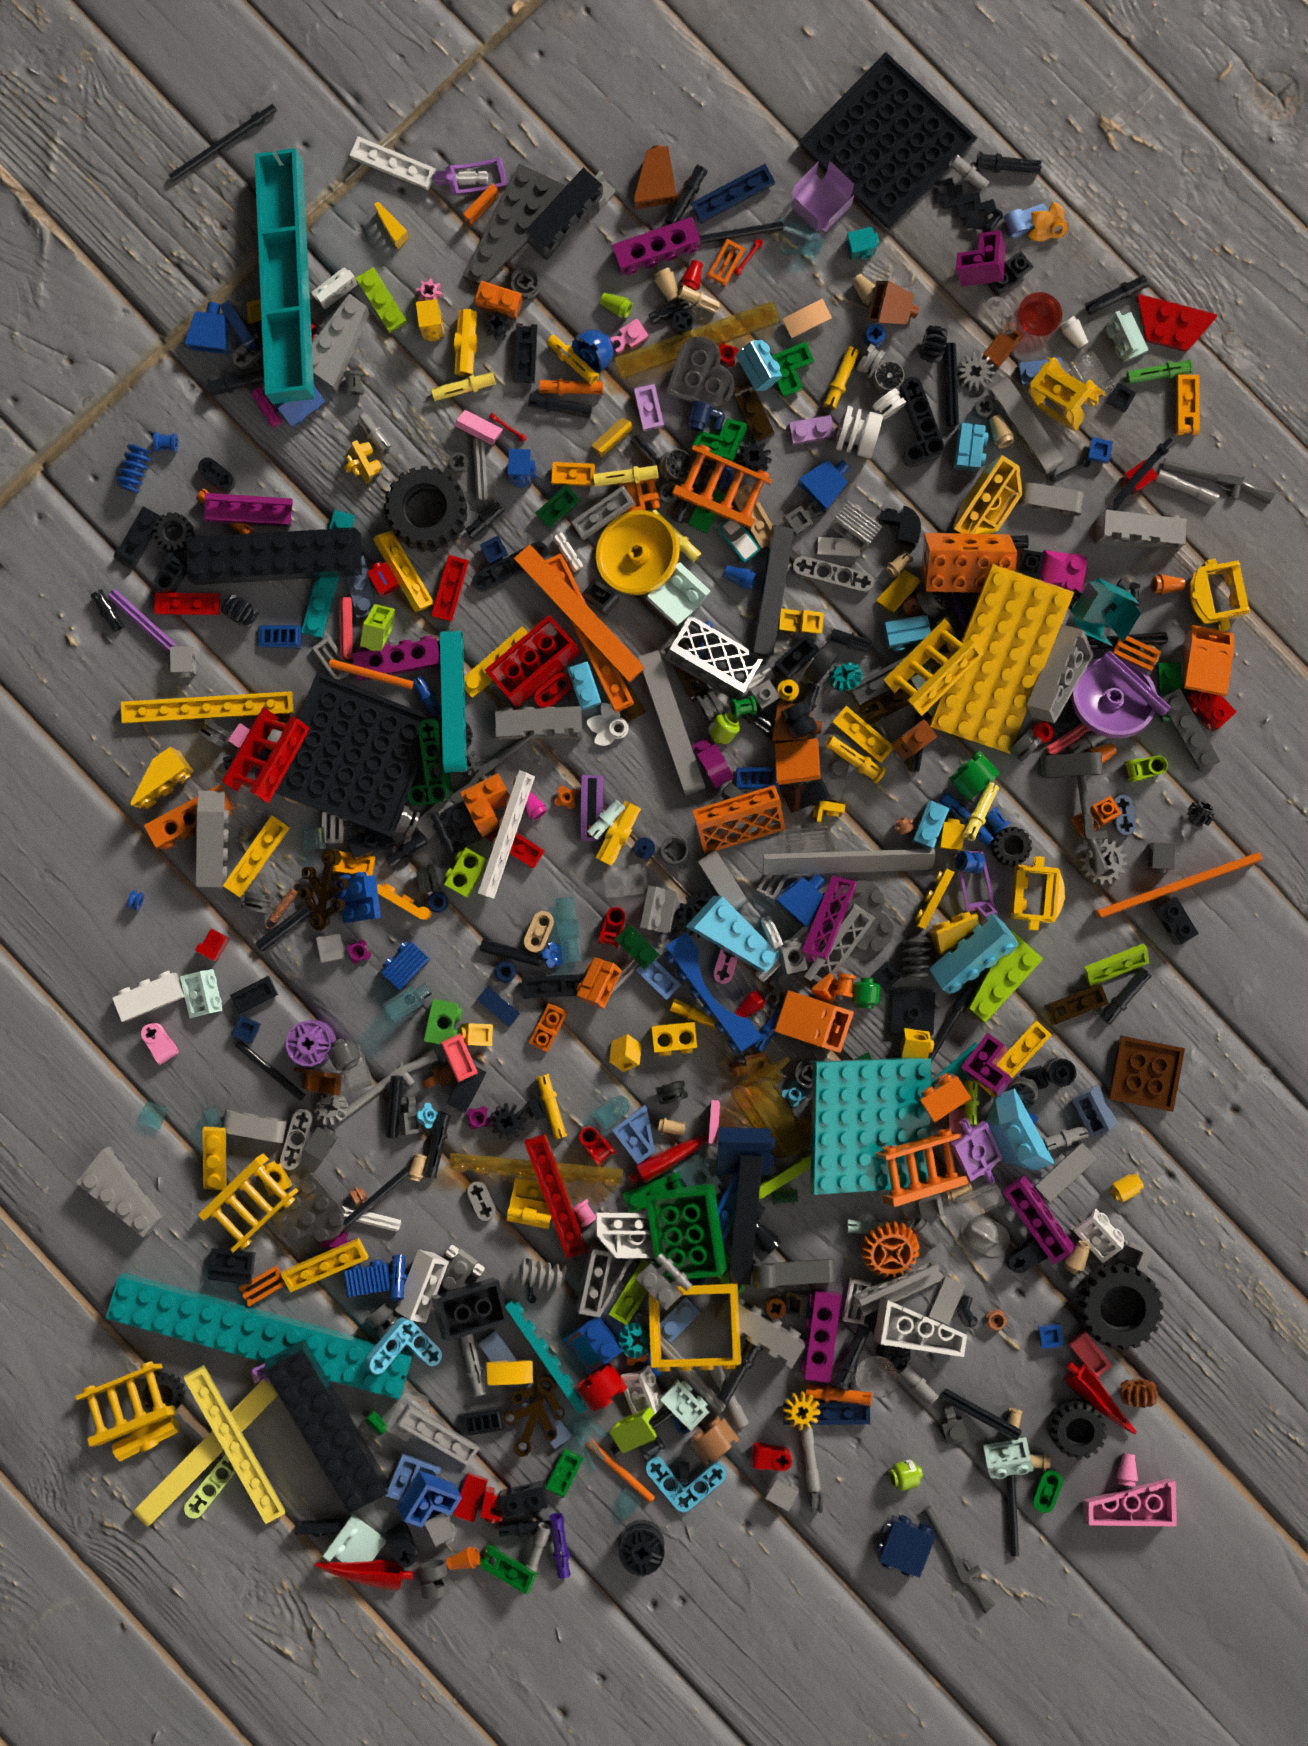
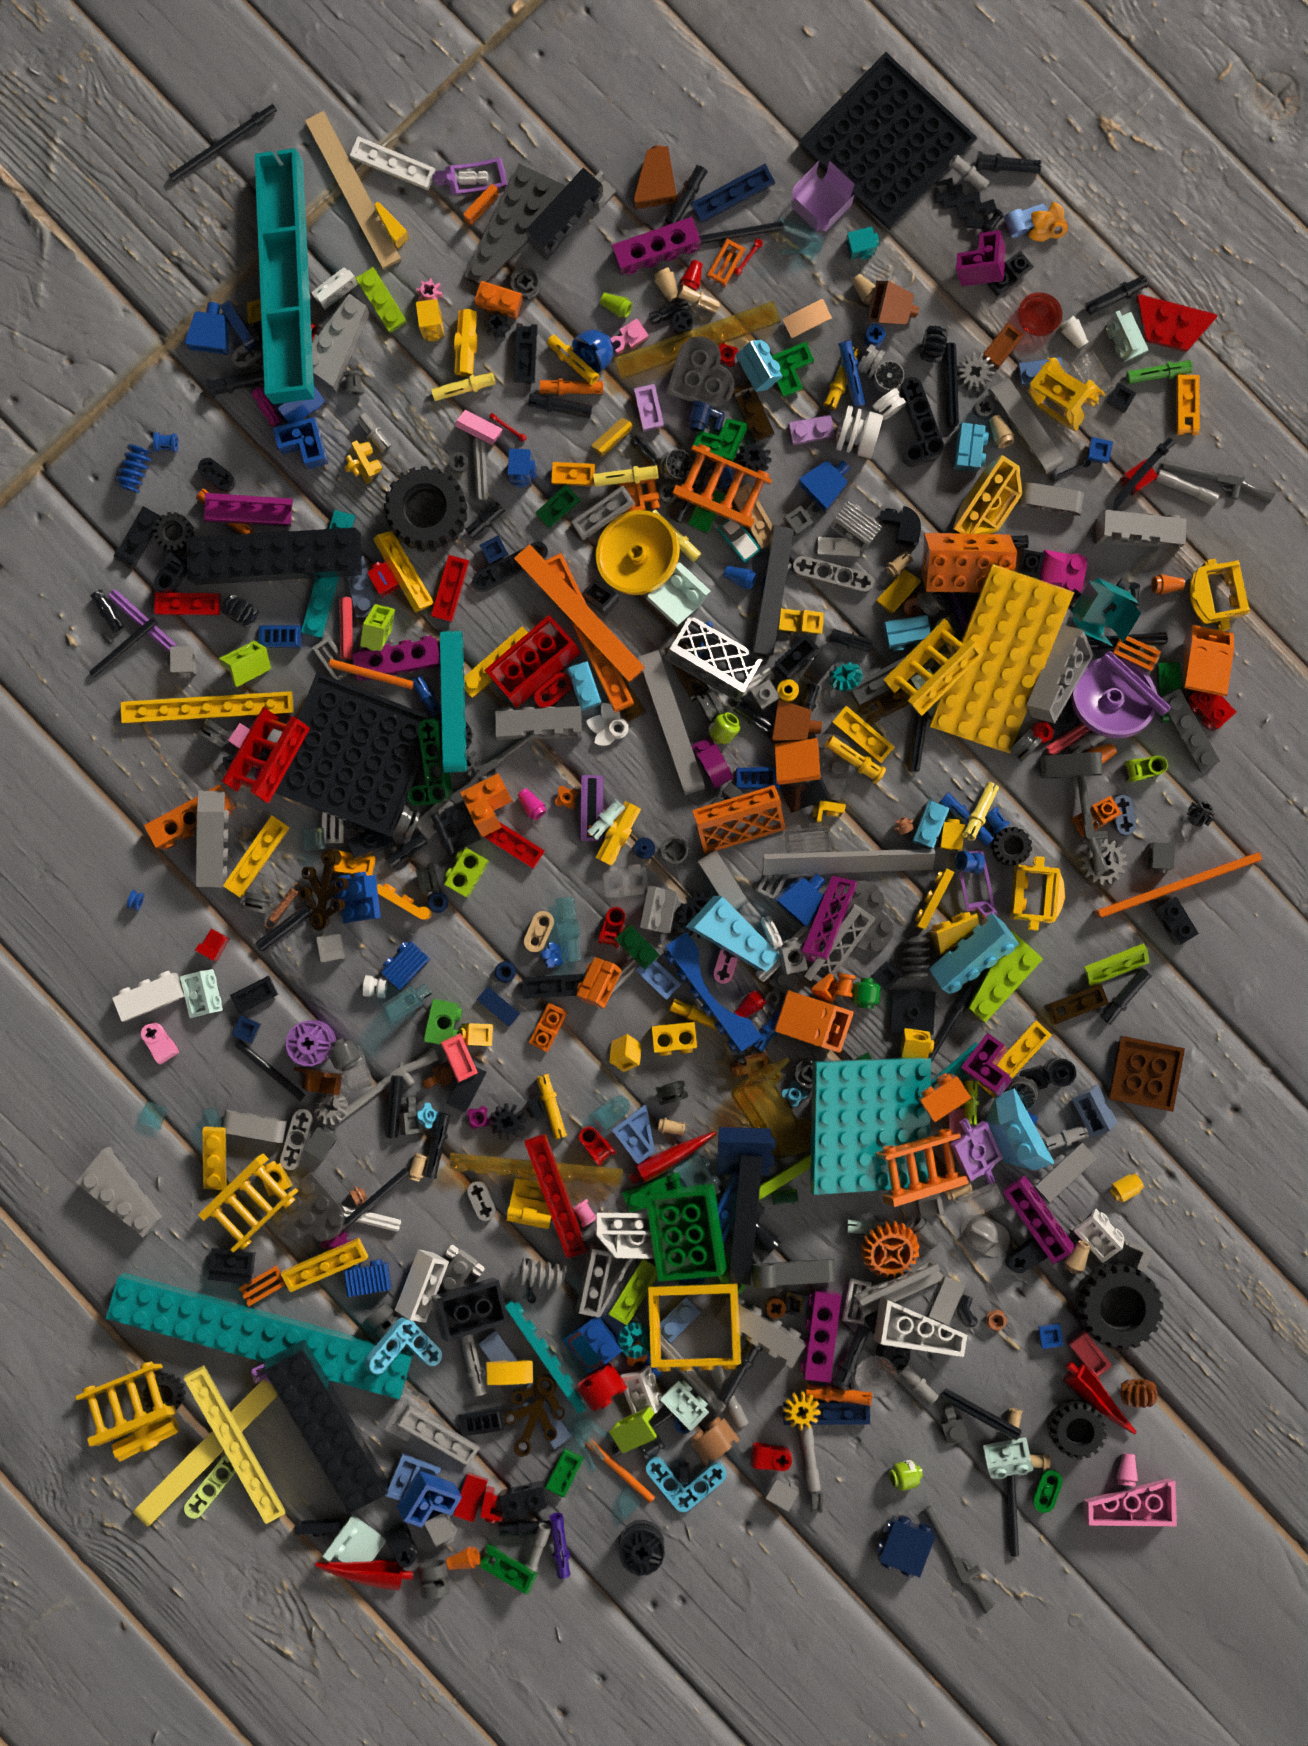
(124, 646): none -> black bar
(160, 778): yellow slope -> none
(246, 662): none -> lime panel
(302, 436): none -> blue brick
(352, 949): magenta plate -> none
(353, 190): none -> tan tile
(375, 986): none -> white wheel
(376, 1423): green slope -> none
(397, 1277): blue pin -> none
(508, 827): white plate -> none
(511, 952): black axle -> none
(567, 551): white axle -> none
(660, 1285): light grey plate -> none
(714, 1122): bright pink tile -> none
(743, 706): green bush -> none
(799, 720): black wheel -> none
(851, 372): none -> blue pin
(914, 739): dark orange torso -> none
(973, 775): green brick -> none
(1004, 313): clear beam -> none

